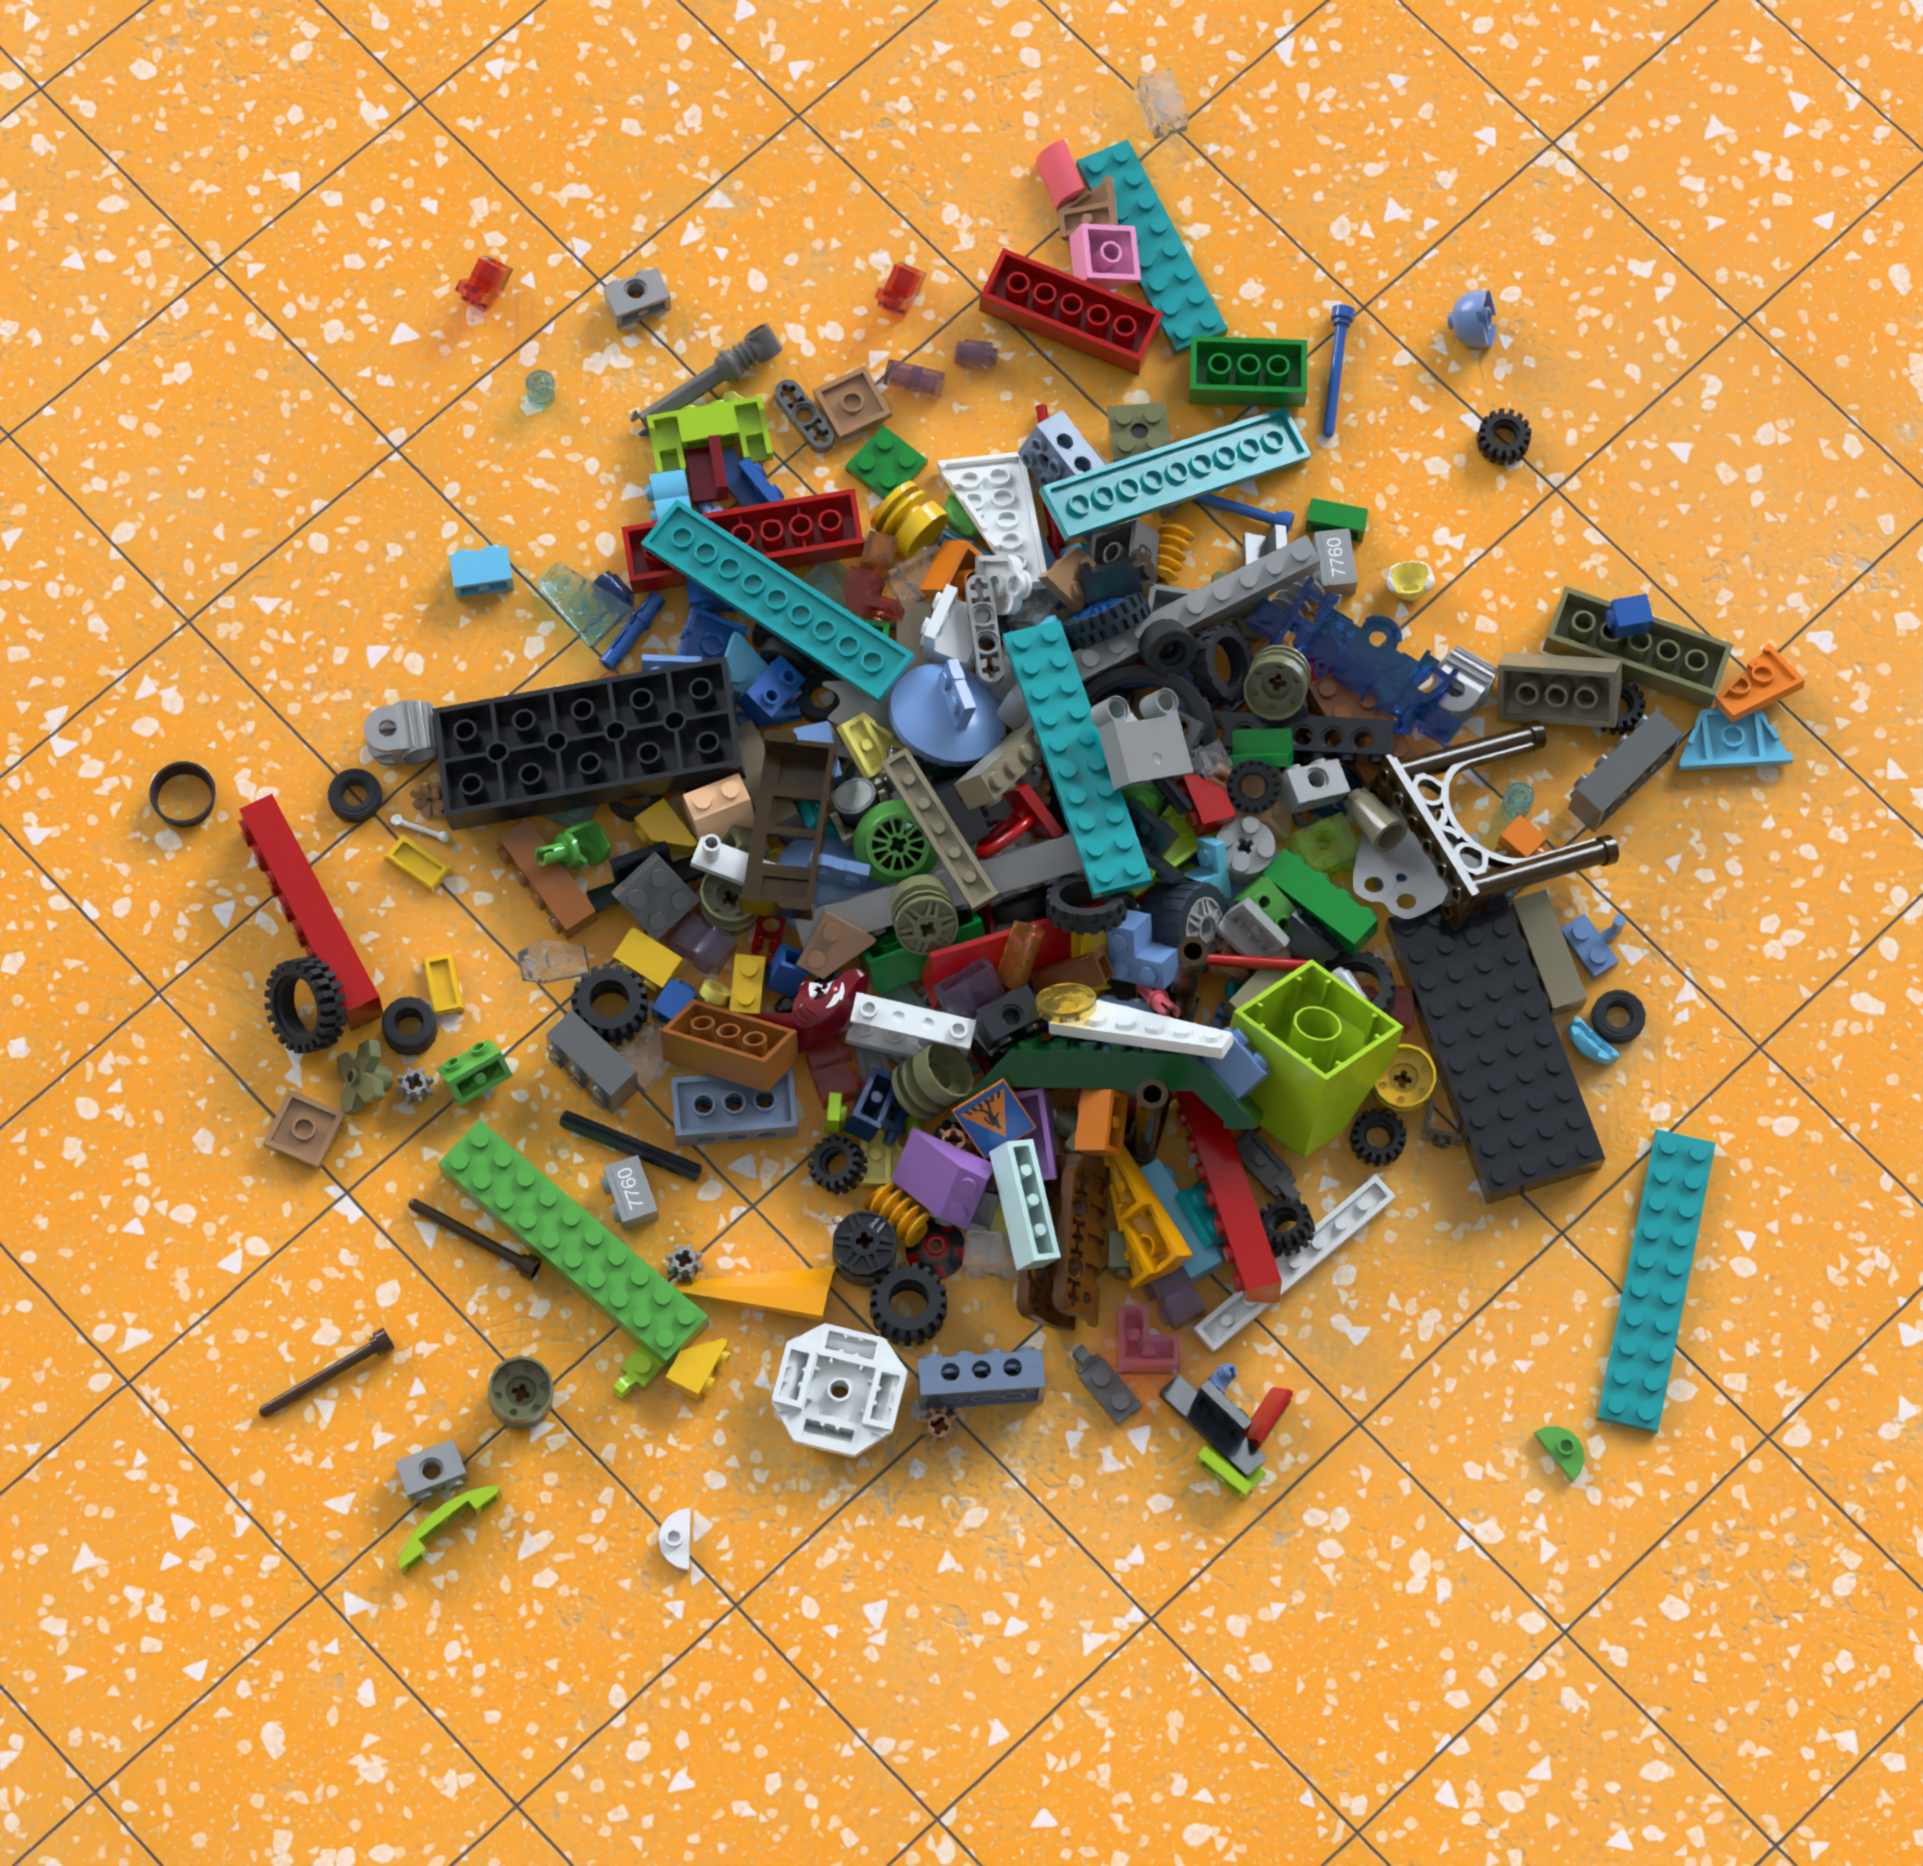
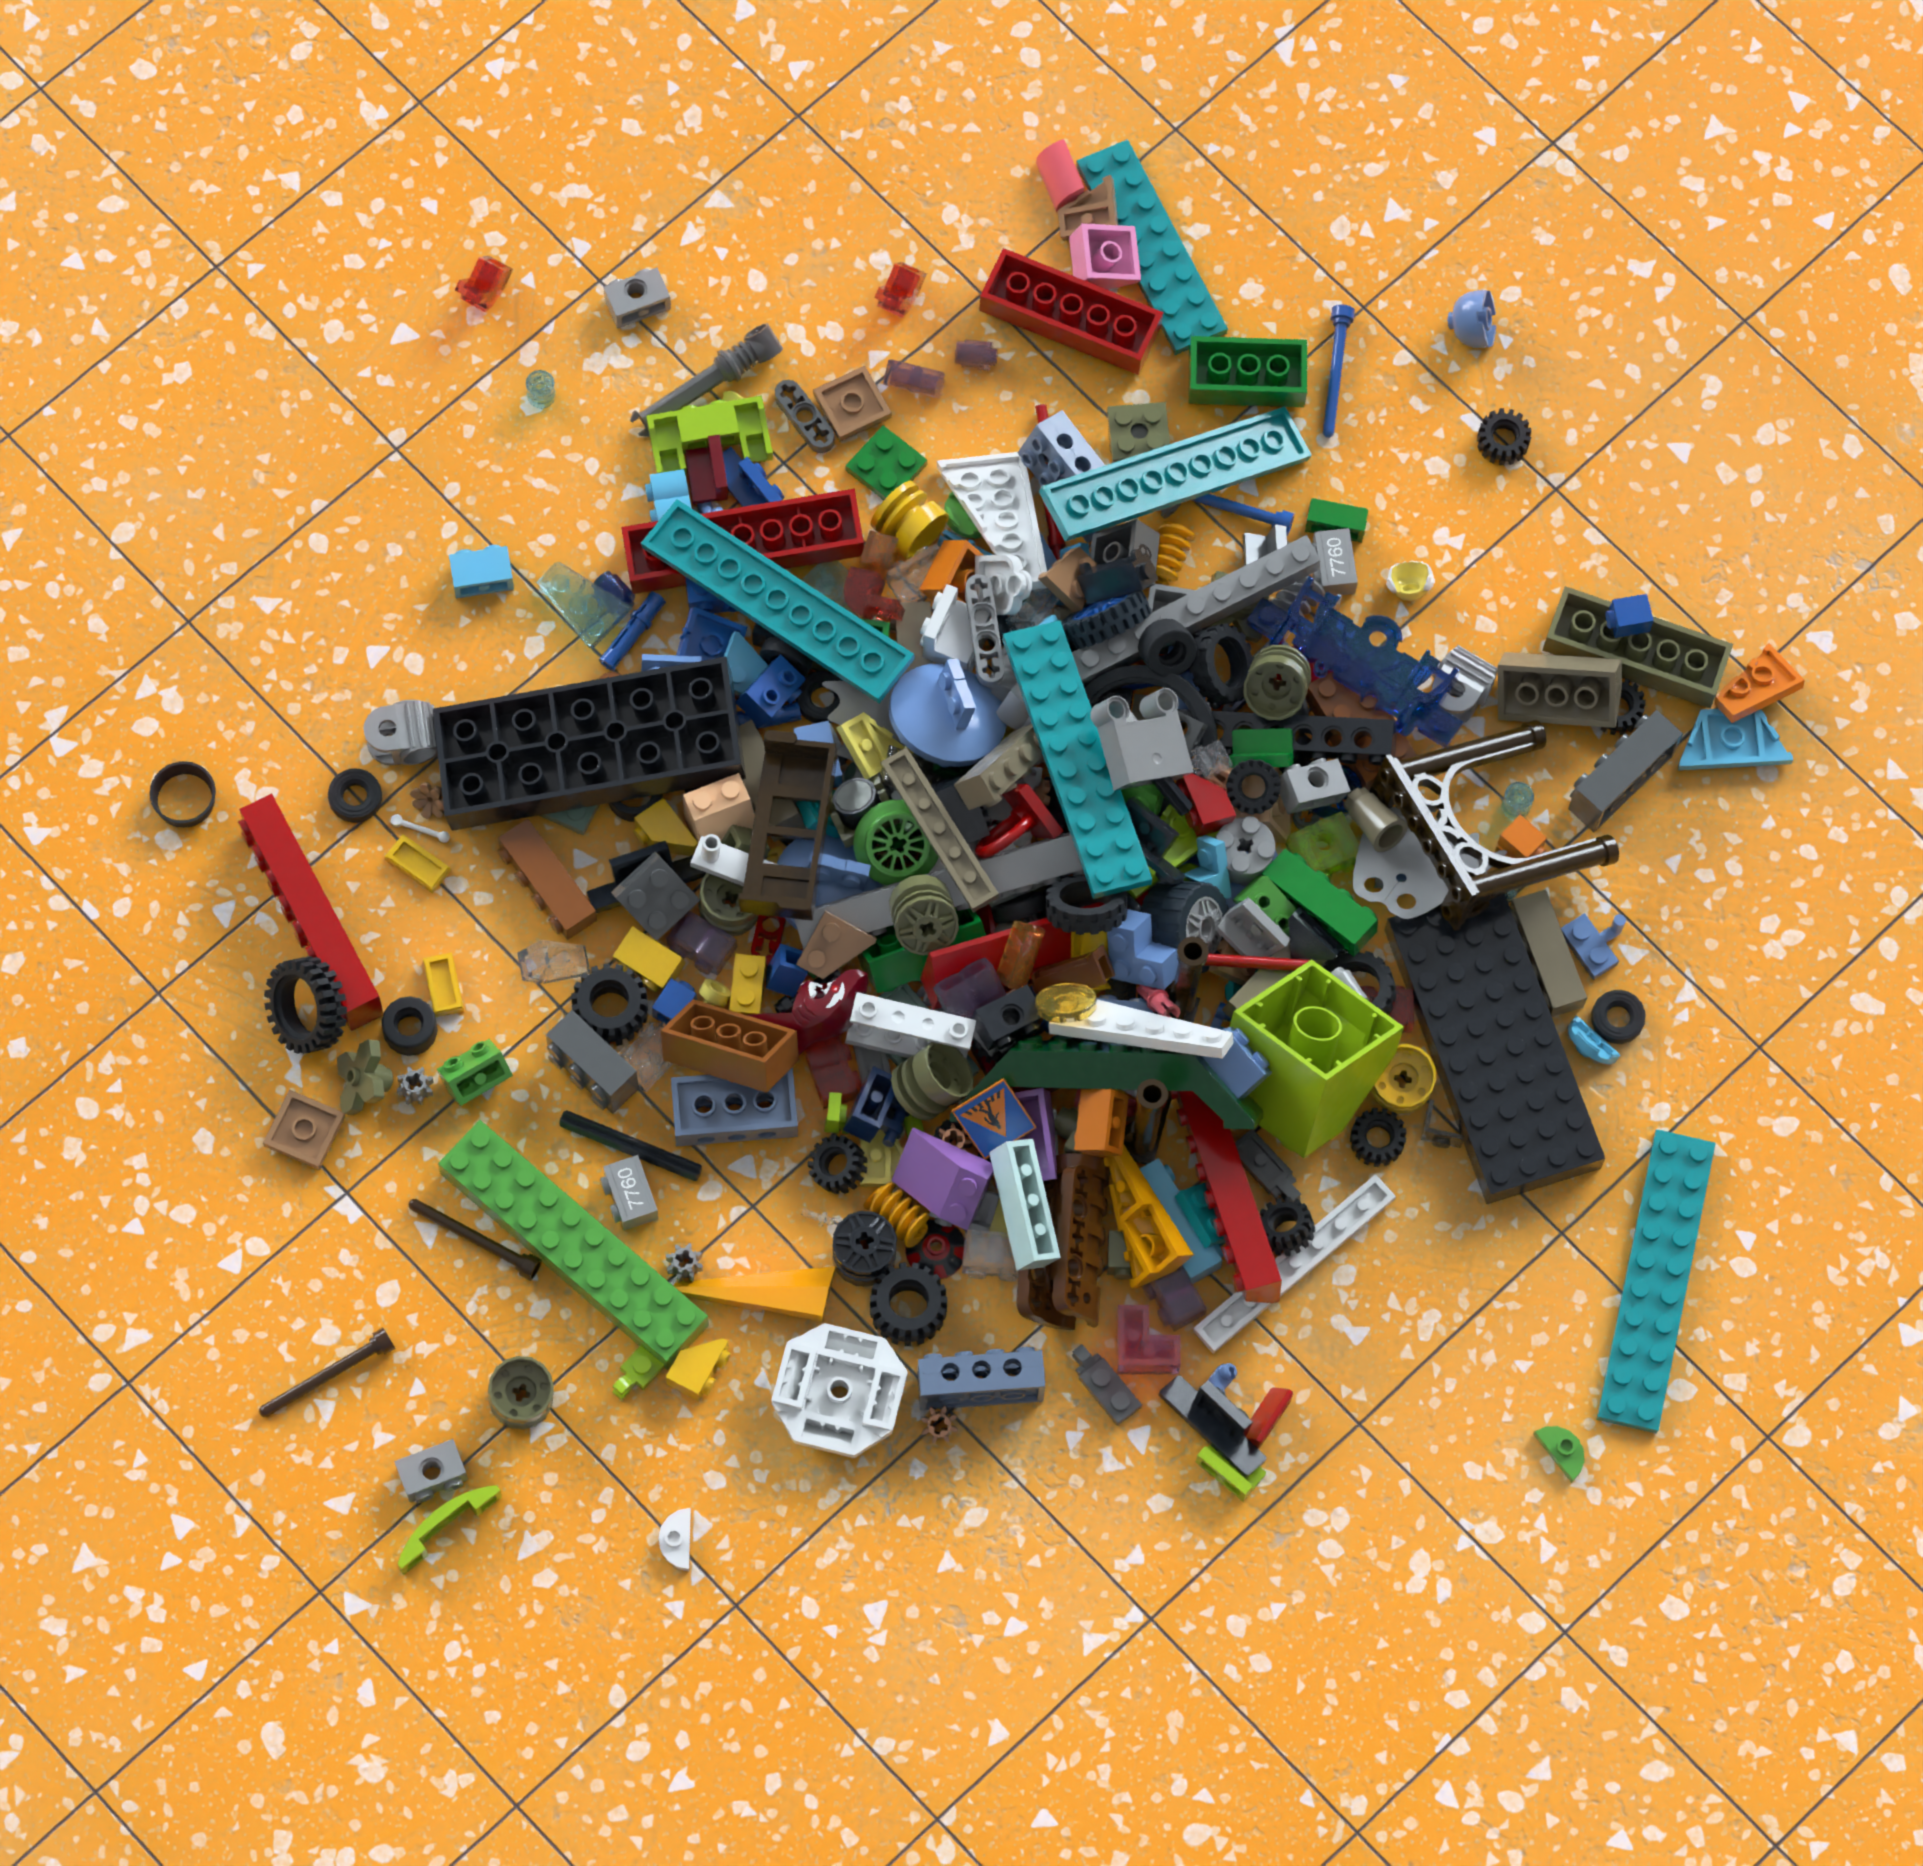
(576, 847): bright green piece -> none
(1162, 103): clear brick -> none

